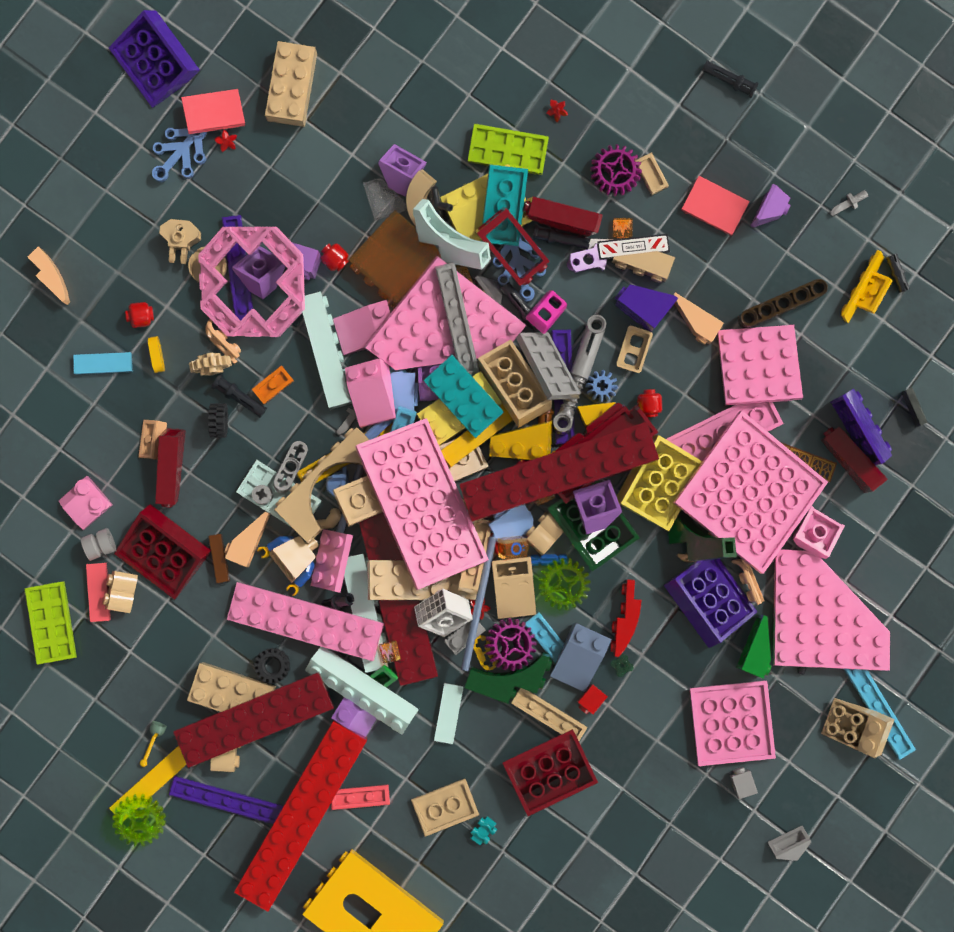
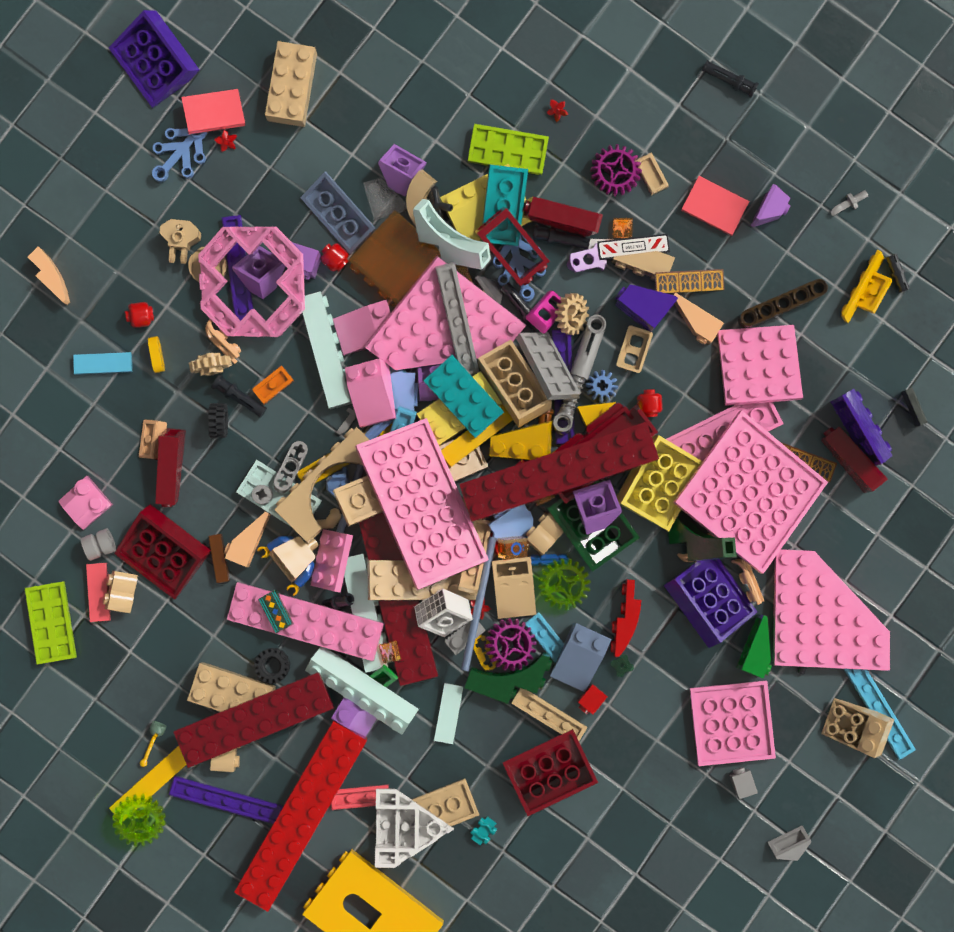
(276, 611): none -> clear green tile
(338, 213): none -> sand blue slope
(403, 828): none -> white wedge
(572, 313): none -> tan gear
(690, 281): none -> sticker
(817, 534): bright pink slope -> none

